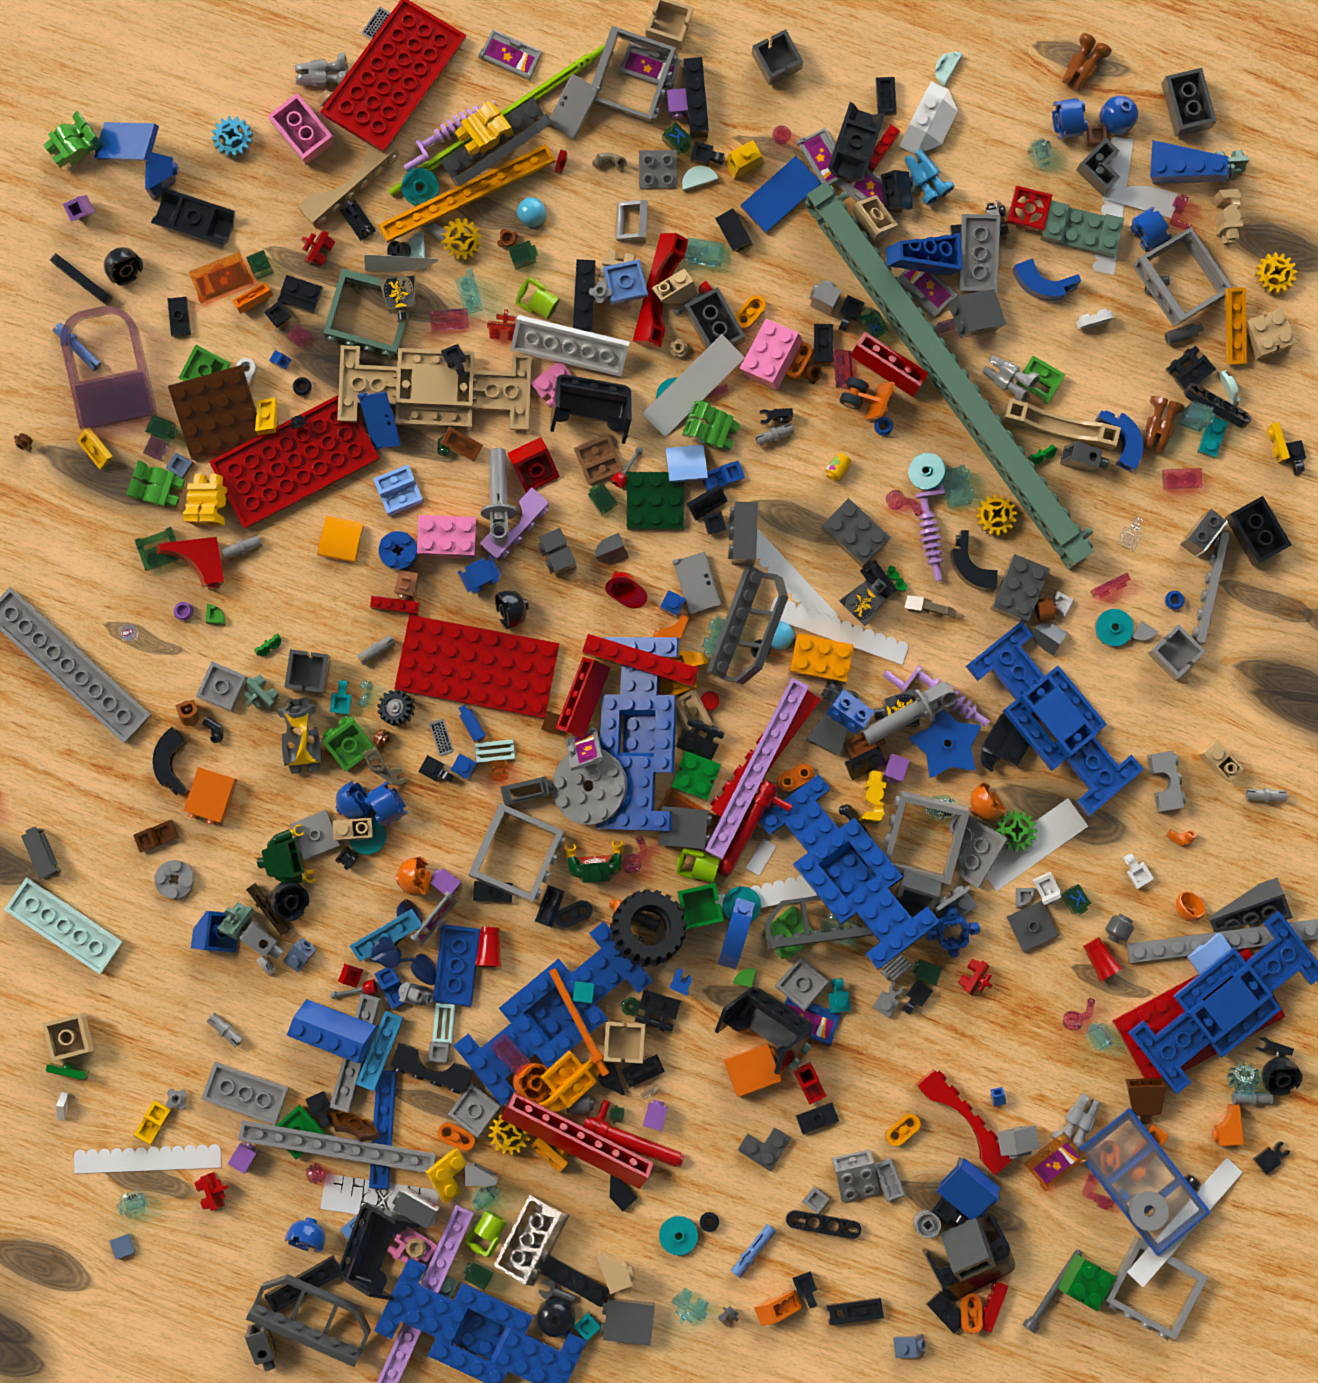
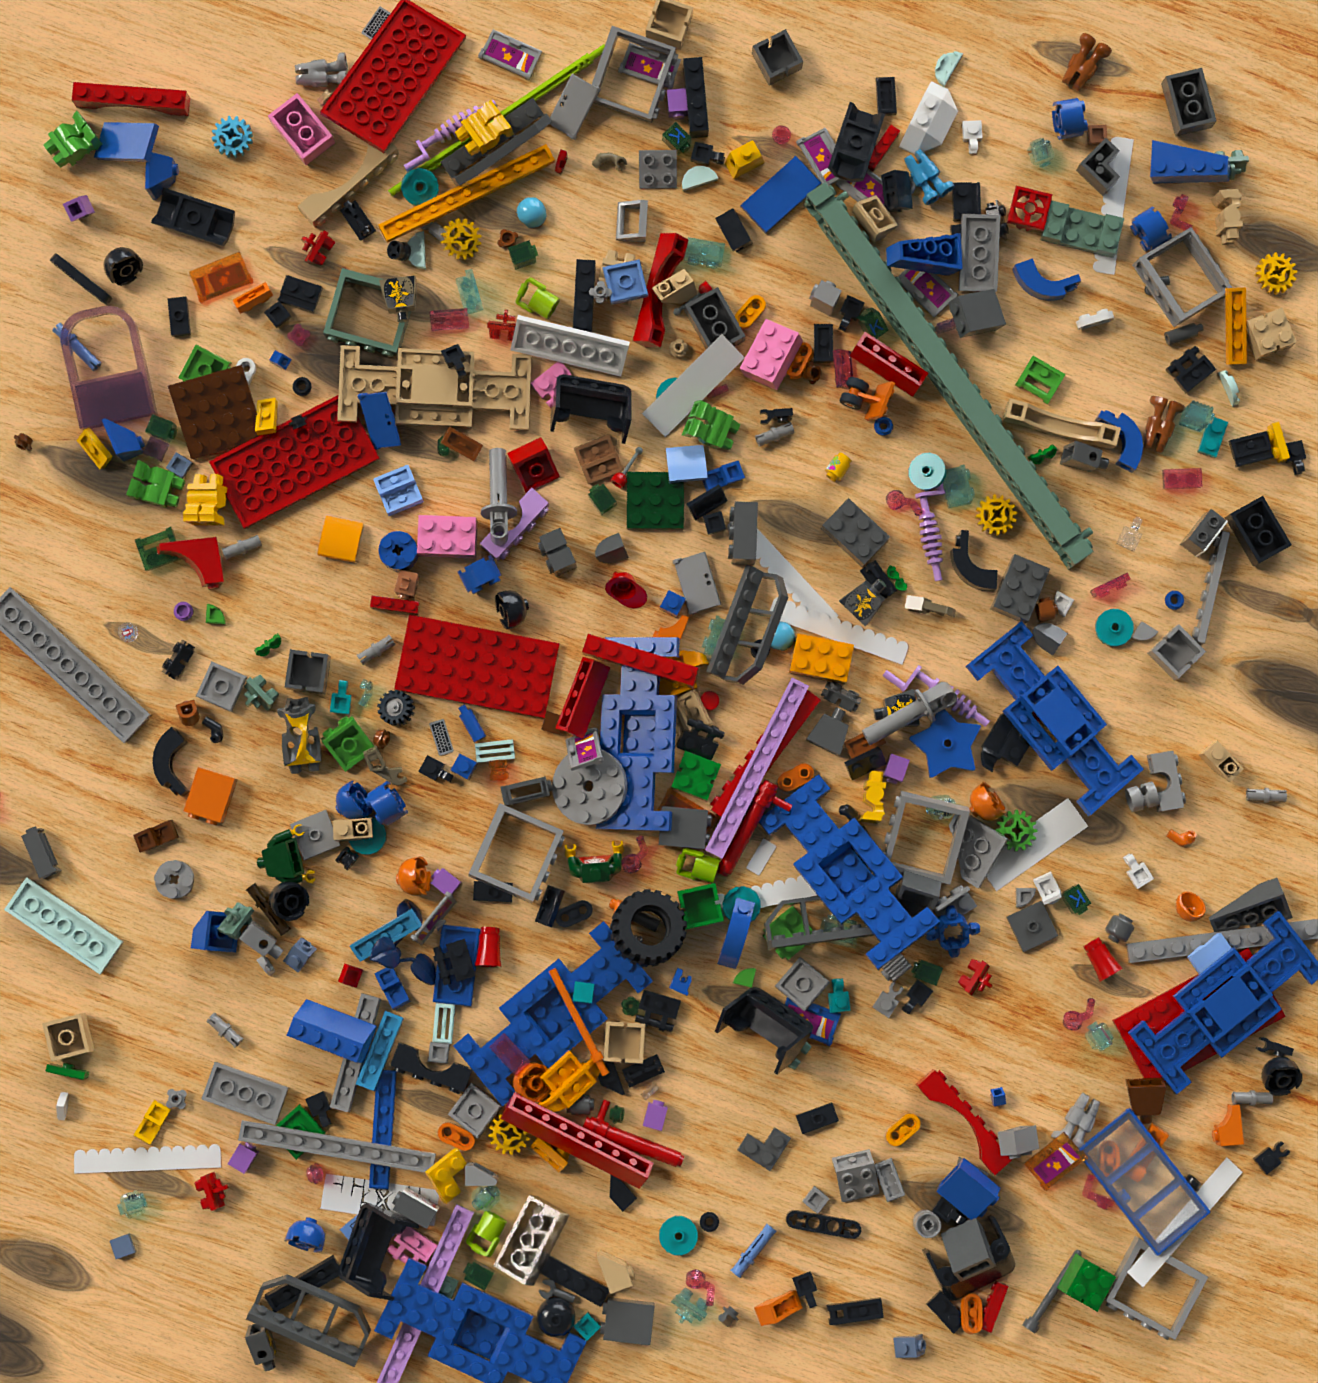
(103, 95): none -> red arch
(124, 441): none -> blue slope
(173, 664): none -> black hinge
(260, 264): clear green brick -> none
(349, 1123): reddish brown tile -> none
(369, 988): hinge -> none
(384, 263): white sticker -> none
(414, 994): light grey hips -> none
(415, 1247): tan plate -> none
(460, 961): none -> black plate
(696, 1279): none -> clear pink plate
(752, 1069): orange brick -> none
(809, 1083): red brick -> none
(850, 712): blue brick -> none
(965, 199): none -> black plate
(972, 133): none -> white plate
(1005, 377): light grey piece -> none
(1119, 114): blue cylinder -> none
(1143, 796): none -> light grey wheel
(1144, 198): white sticker -> none
(1159, 1215): light grey tile -> none
(1221, 407): black beam -> none
(1250, 1081): clear light blue gear -> none
(1251, 449): none -> black plate

